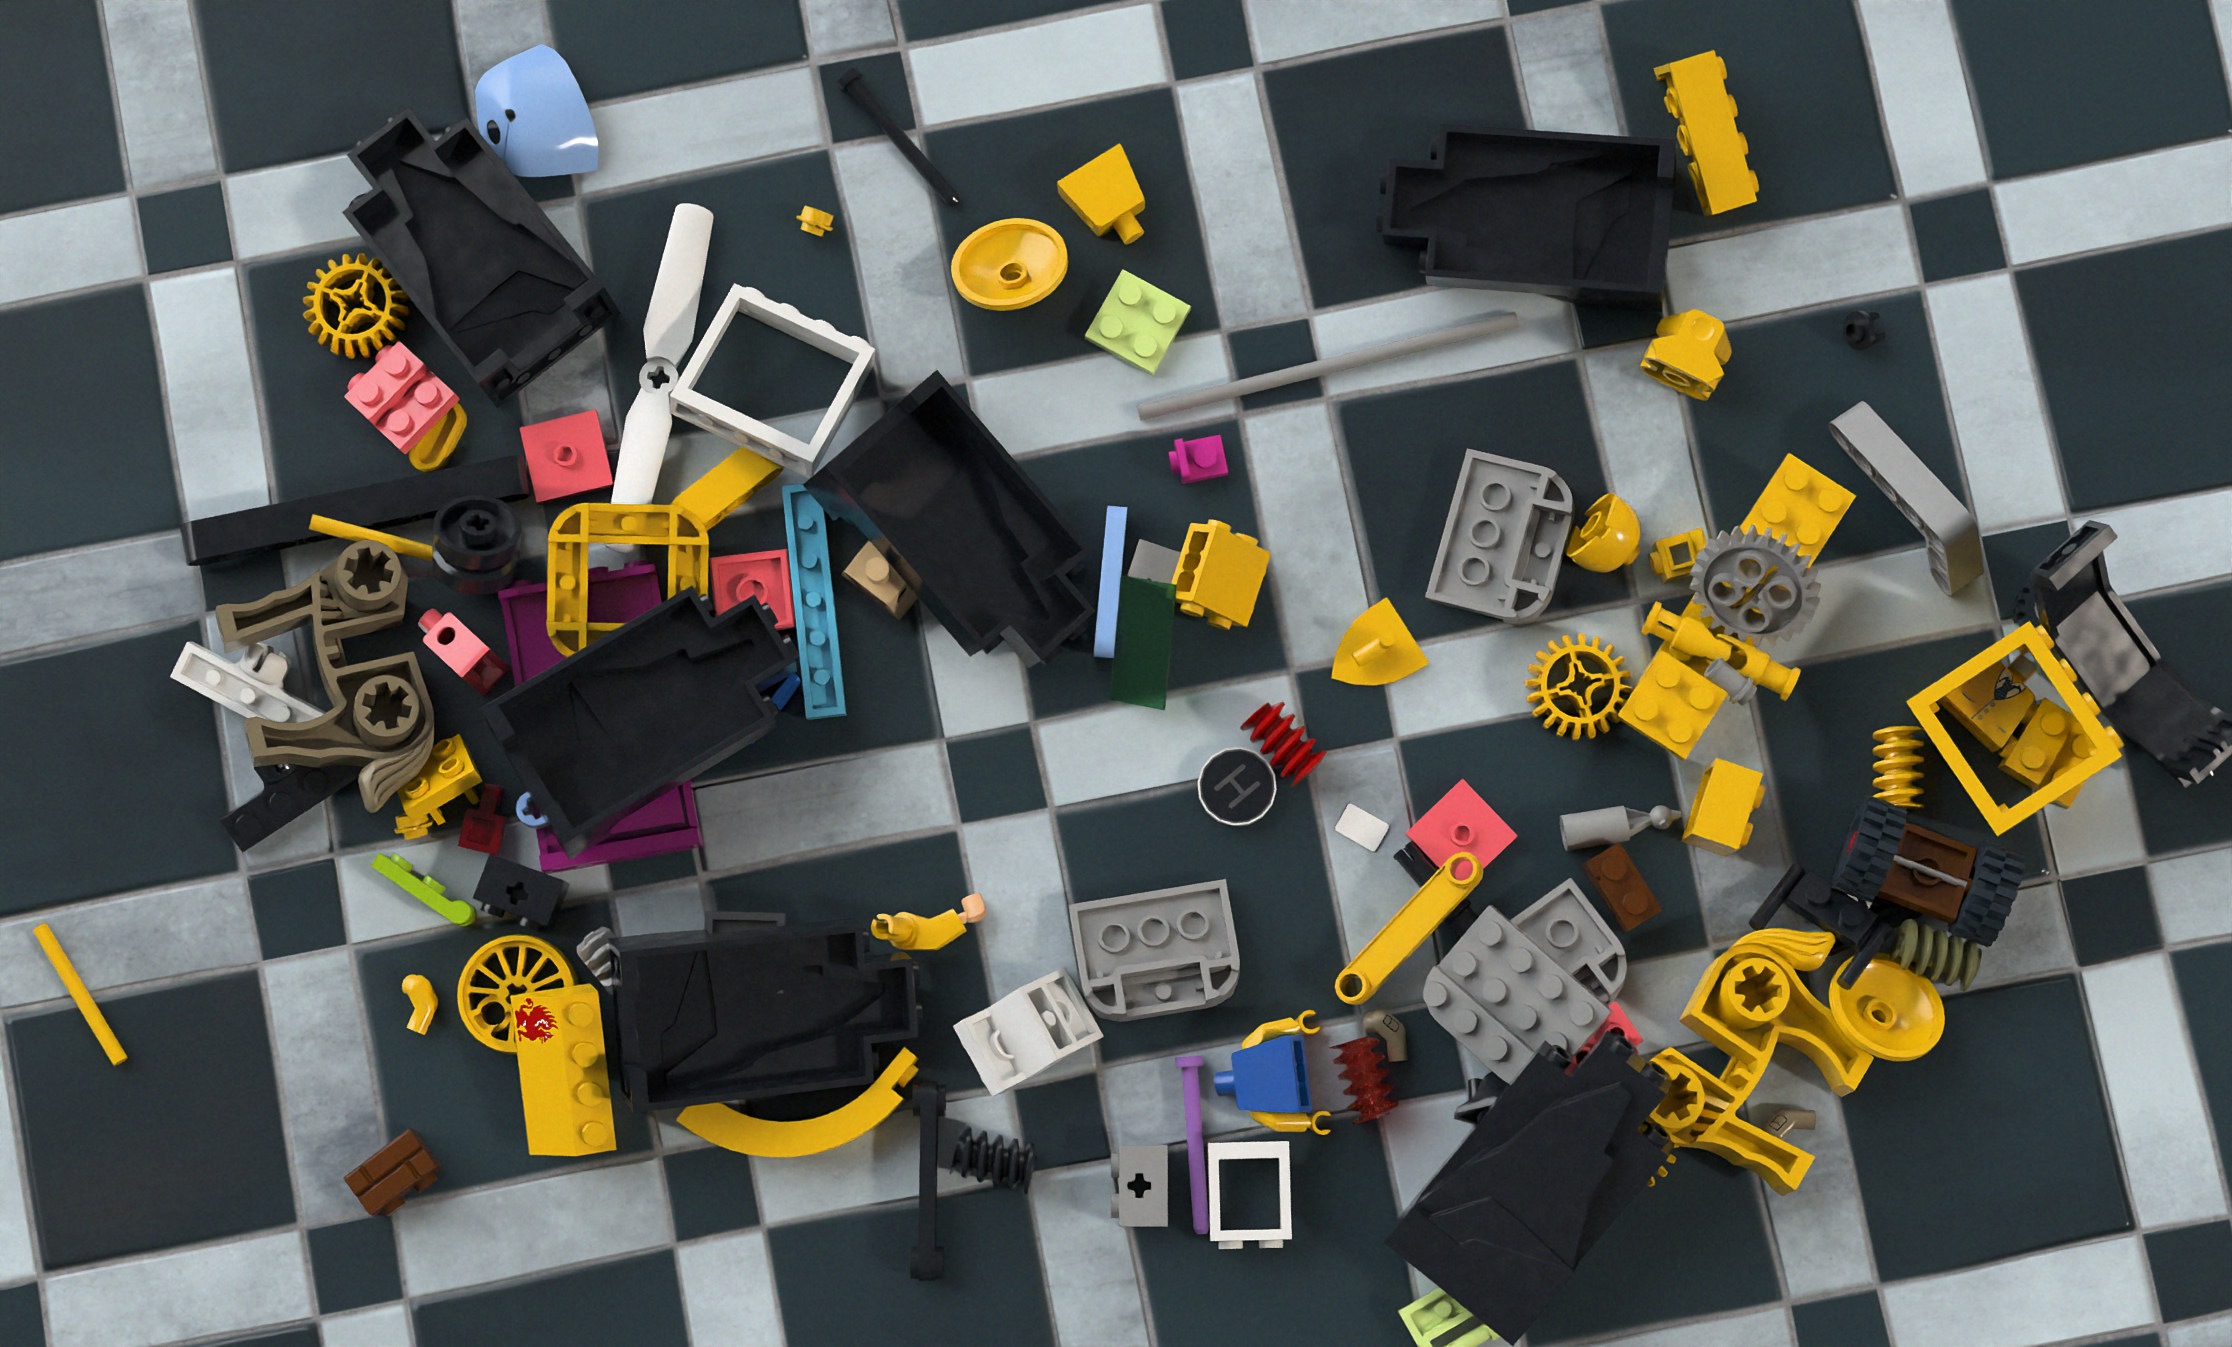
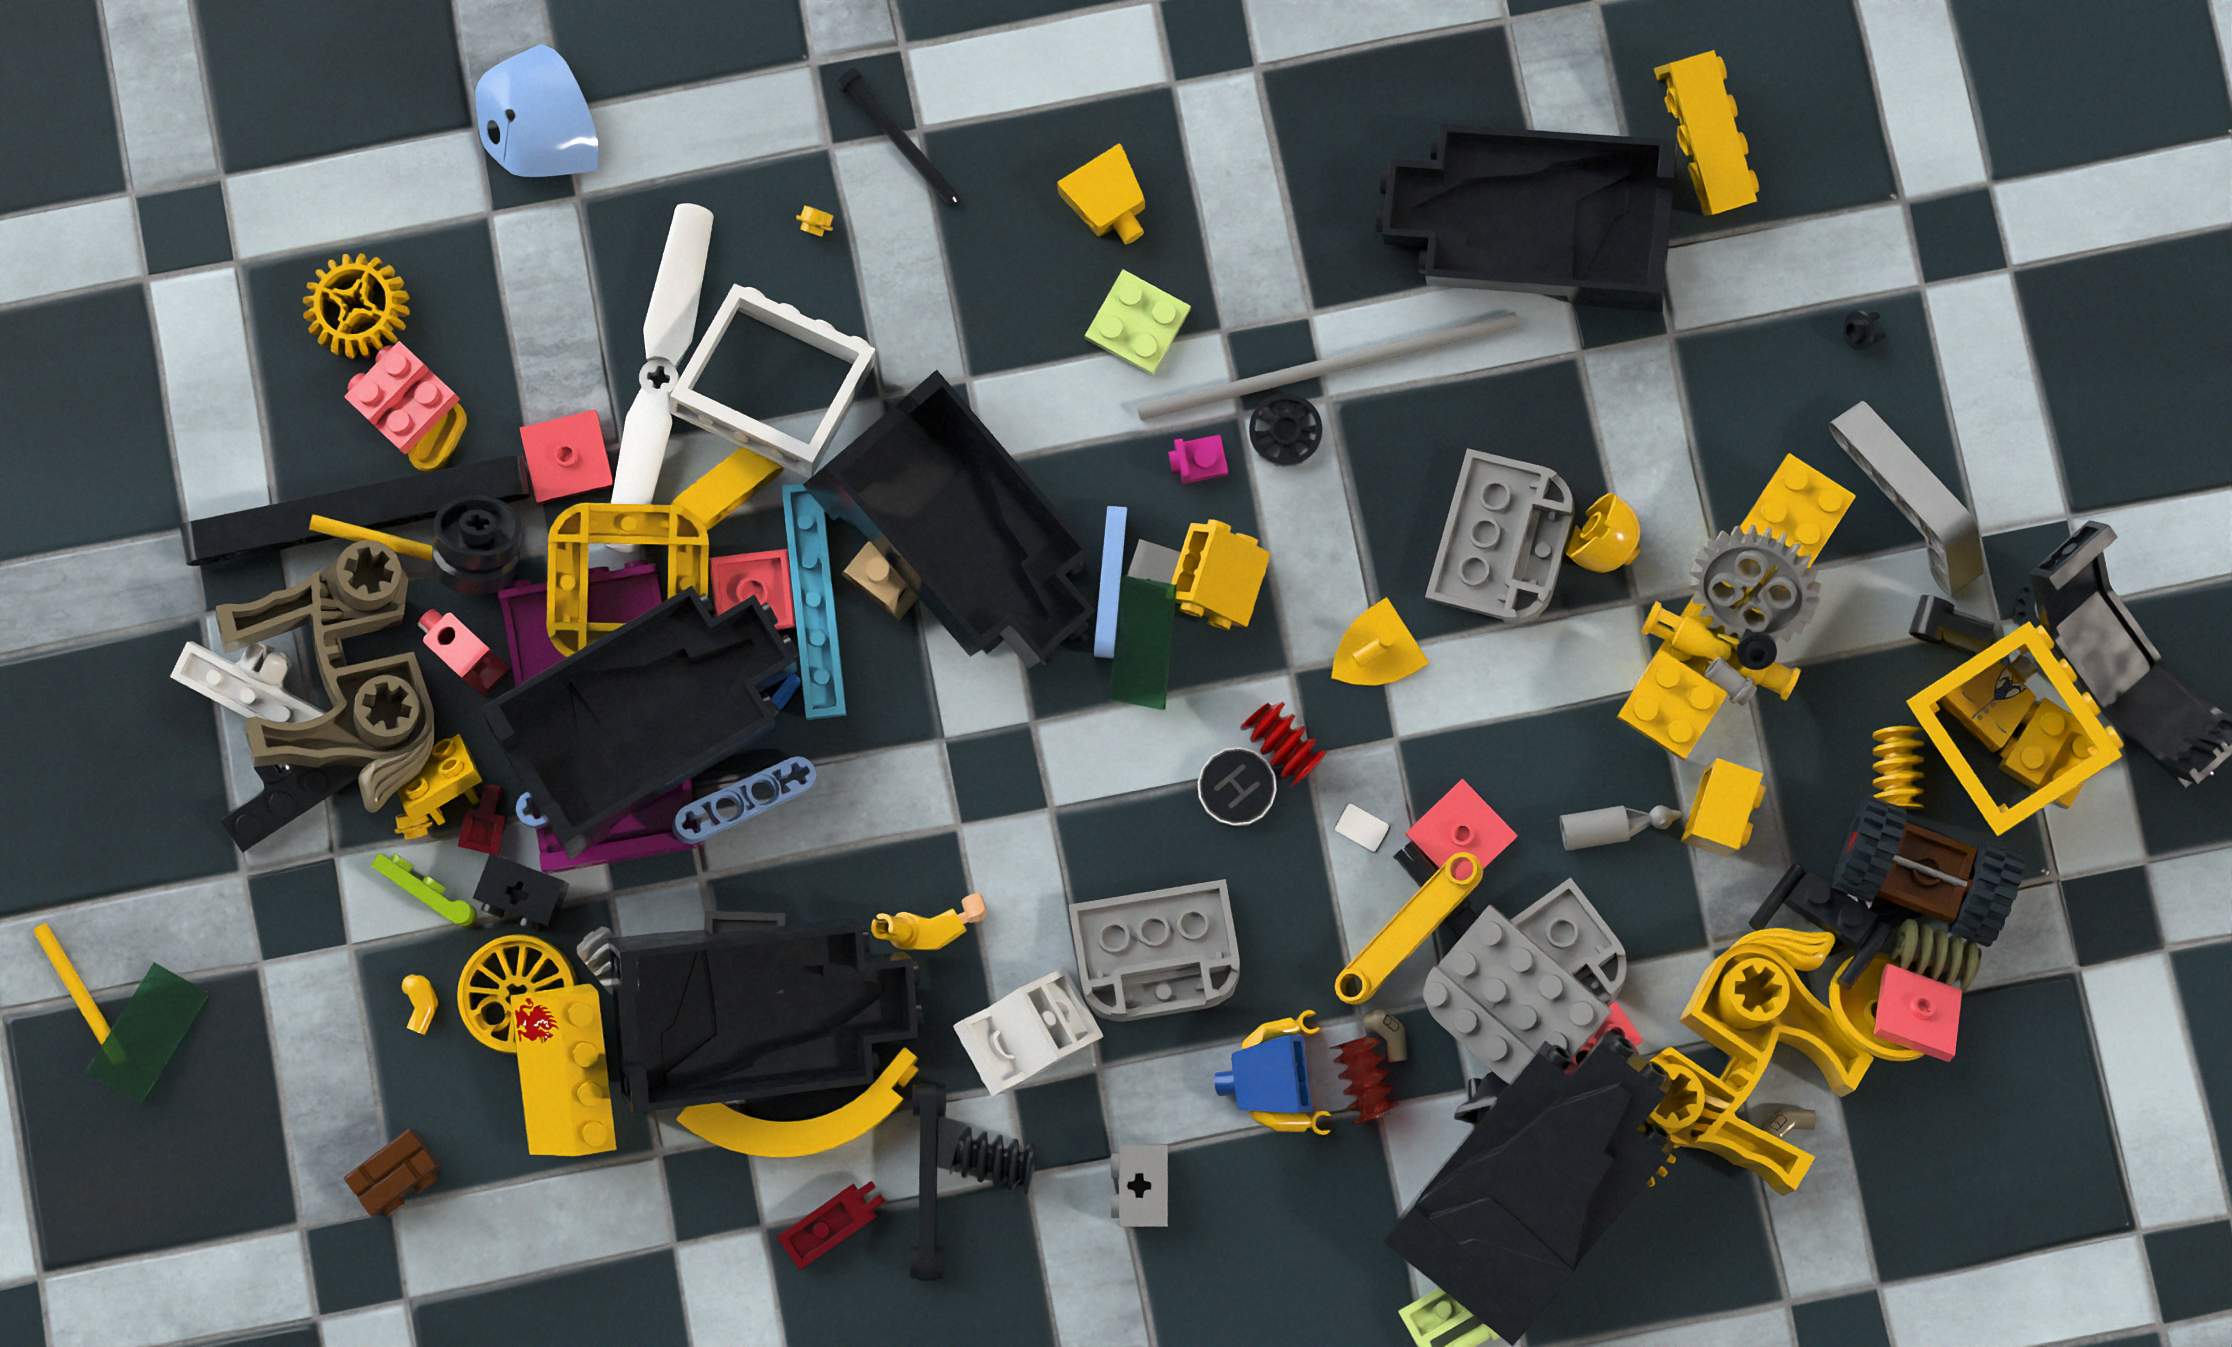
(147, 1033): none -> clear green piece
(474, 252): black panel -> none
(742, 796): none -> light blue beam
(829, 1224): none -> dark red hinge
(1009, 264): yellow dish -> none
(1195, 1141): medium lavender bar -> none
(1249, 1150): white window -> none
(1285, 429): none -> black wheel
(1581, 703): yellow gear -> none
(1621, 887): reddish brown brick -> none
(1676, 555): yellow window -> none
(1688, 353): yellow piece -> none
(1756, 650): none -> black plate
(1918, 1013): none -> coral plate
(1940, 623): none -> black piece

